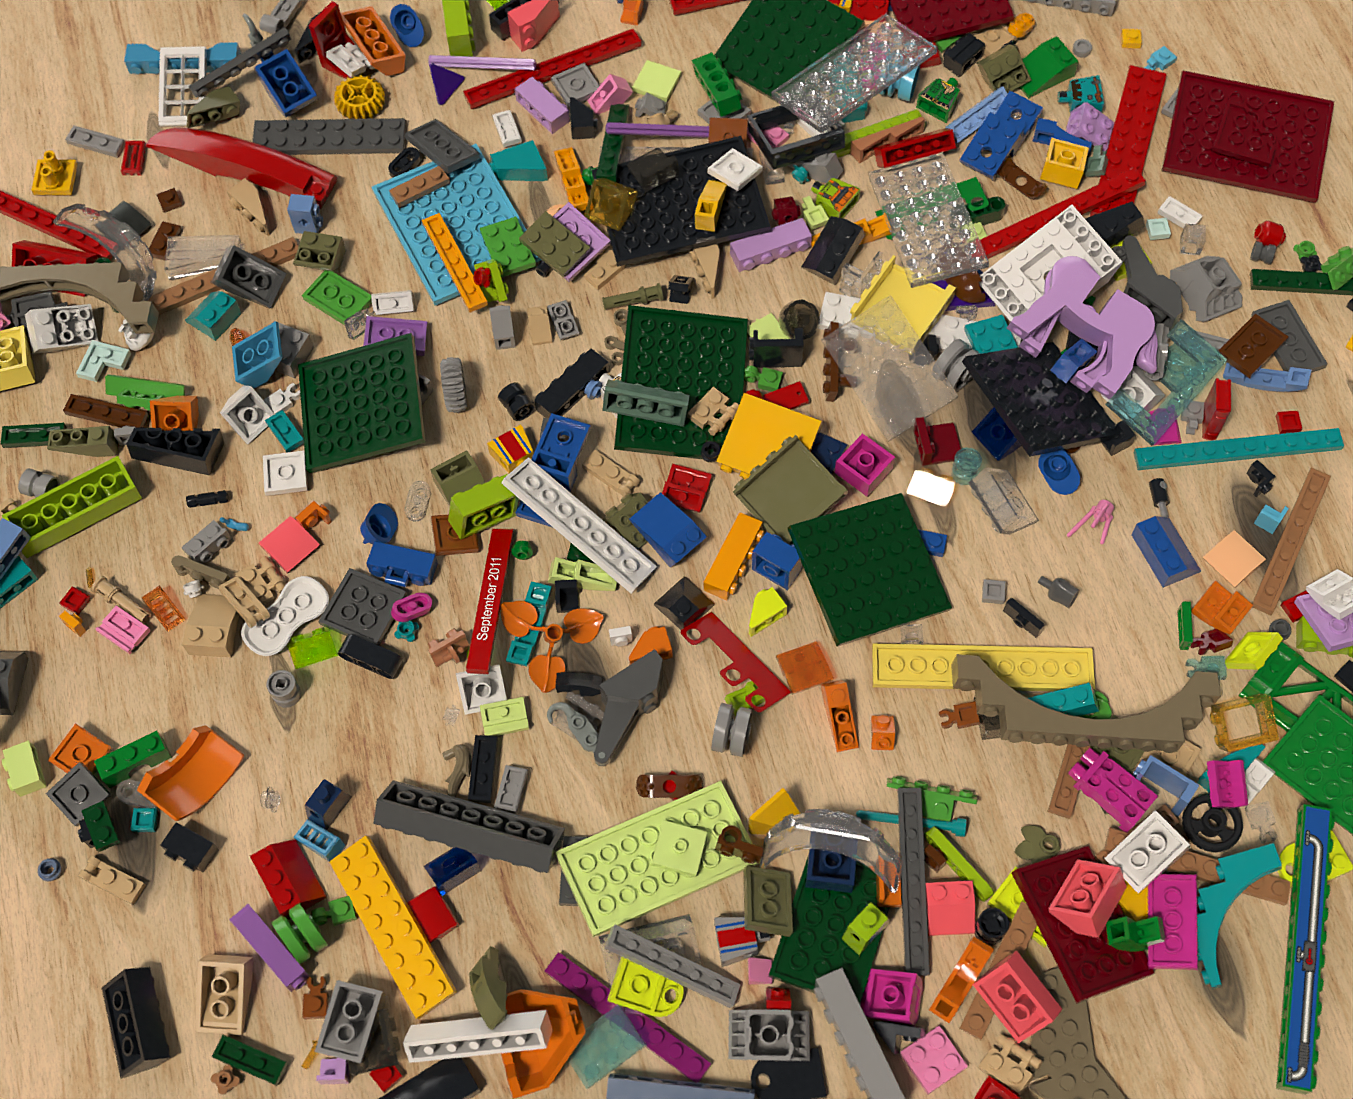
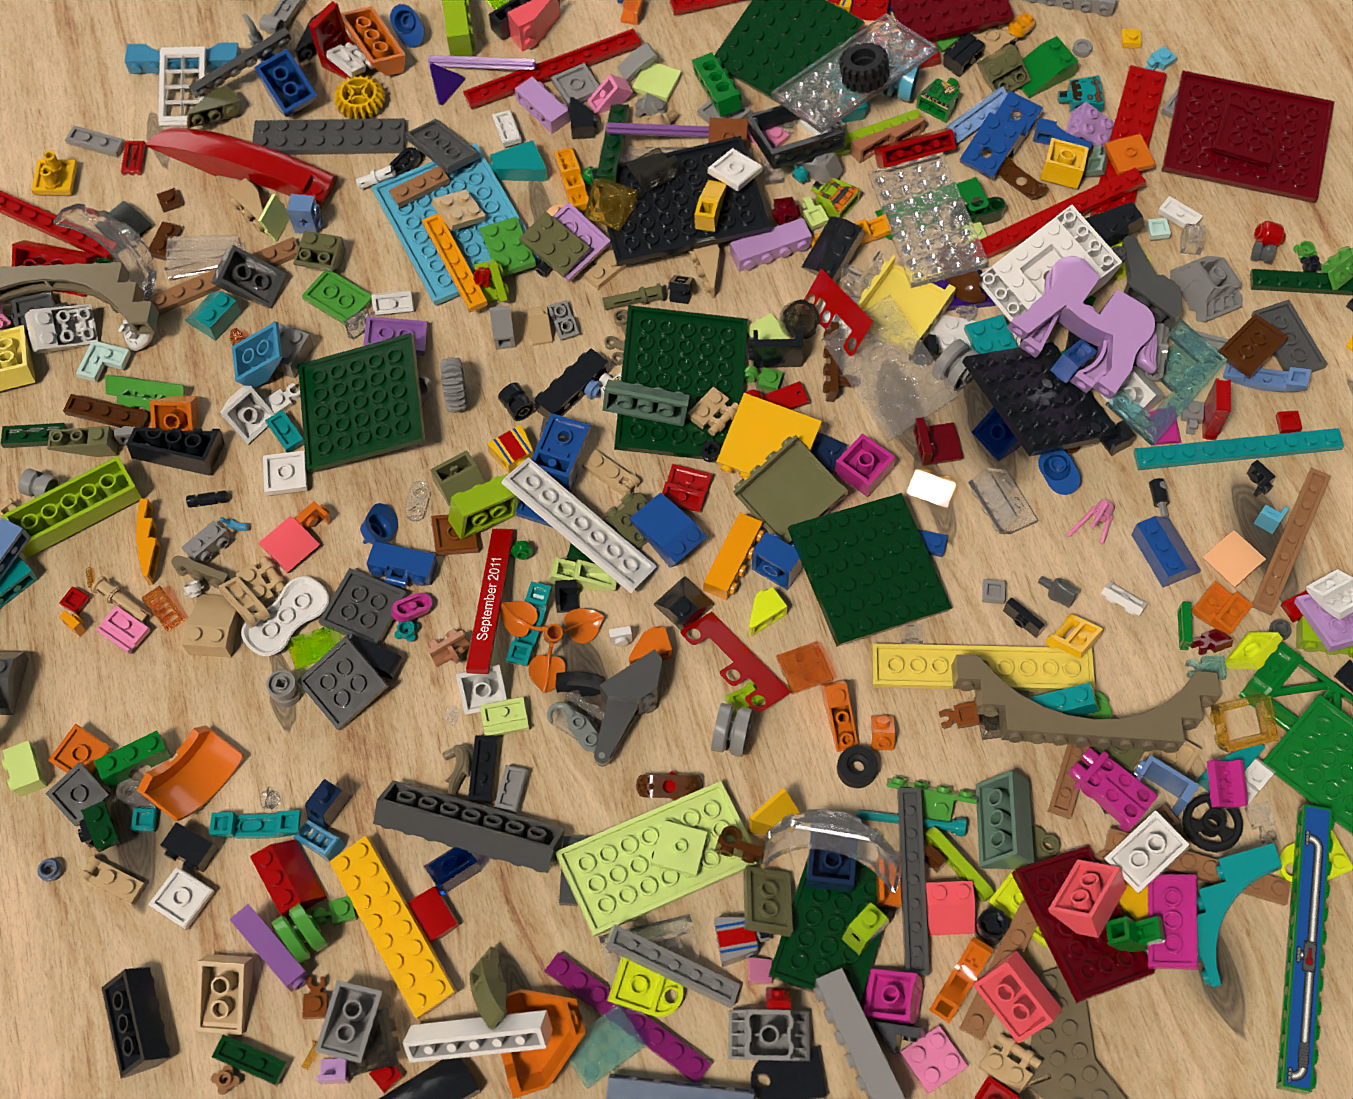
(147, 543): none -> light orange slope
(181, 898): none -> white plate
(255, 825): none -> teal slope
(274, 217): none -> yellowish green piece
(342, 683): none -> dark grey plate
(376, 177): none -> white pin
(458, 210): none -> tan plate
(637, 60): none -> light grey slope
(841, 304): none -> red piece
(857, 754): none -> black tyre
(864, 67): none -> black tyre
(966, 465): clear light blue wheel -> none
(1004, 822): none -> sand green slope
(1079, 640): none -> yellow plate
(1118, 595): none -> white plate
(1129, 153): none -> orange plate

